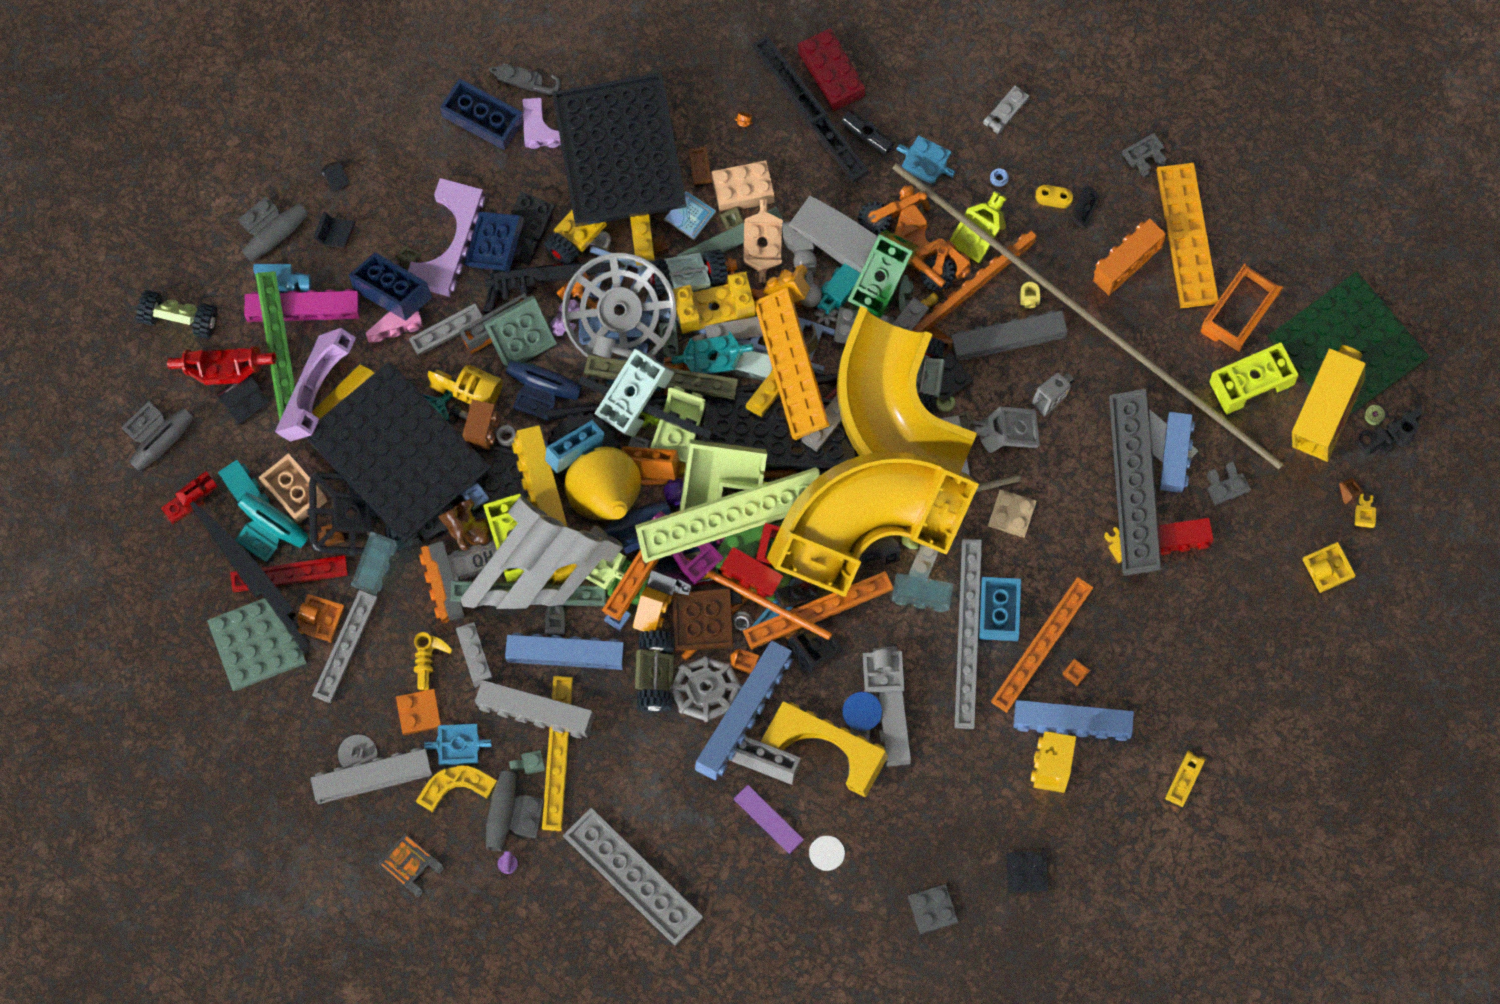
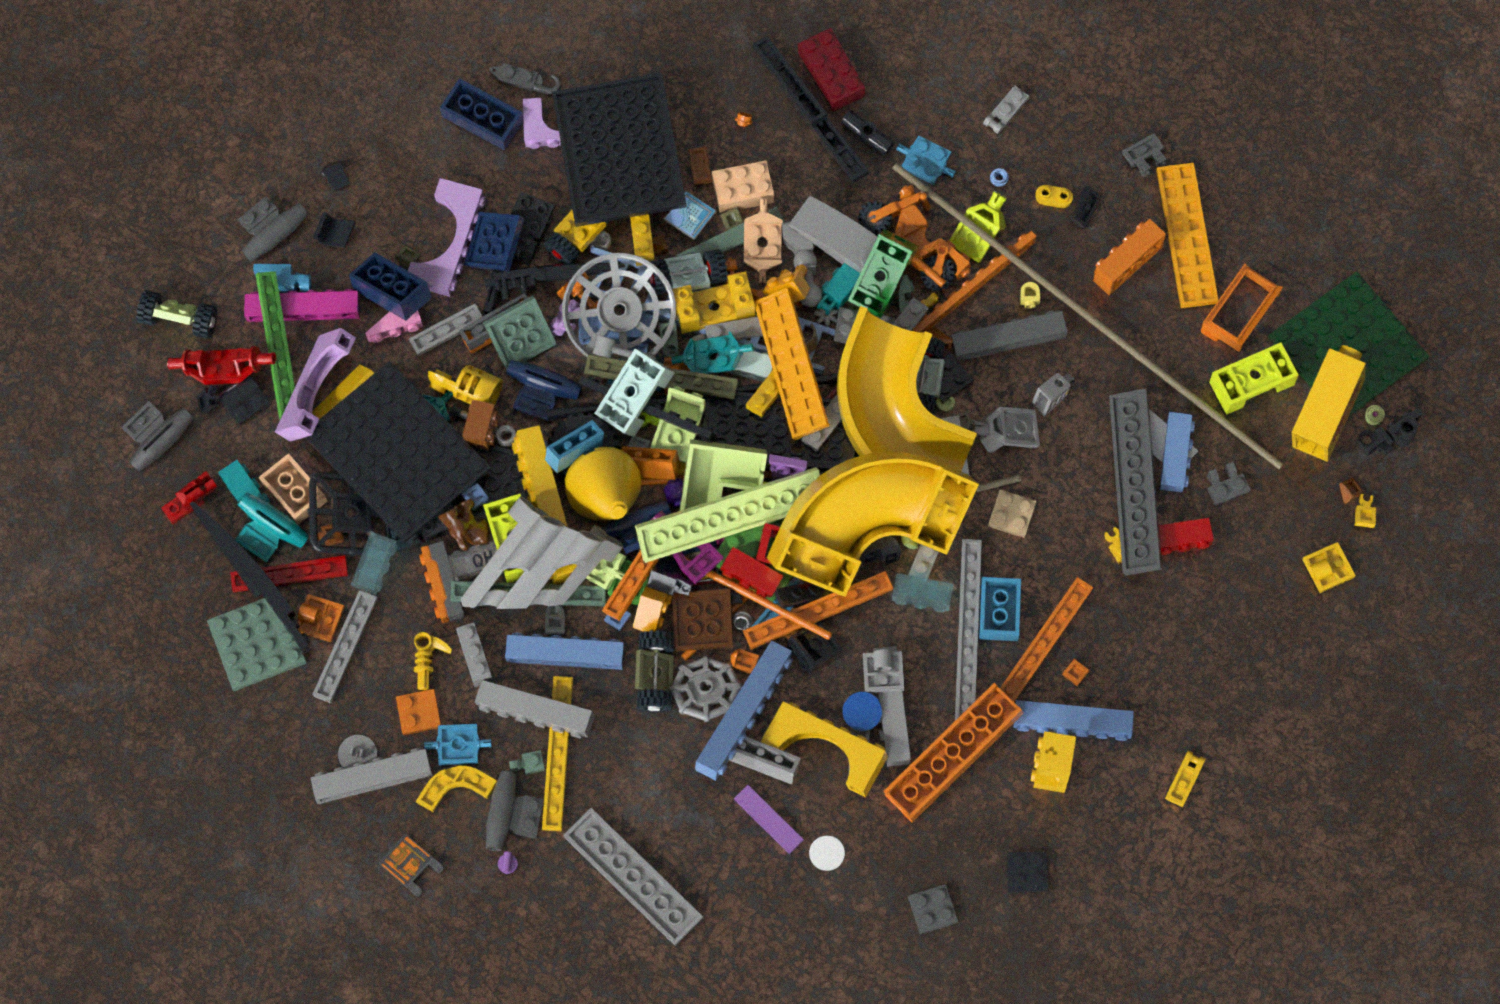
(207, 398): none -> black plate
(785, 466): none -> medium lavender wing
(953, 752): none -> orange tile

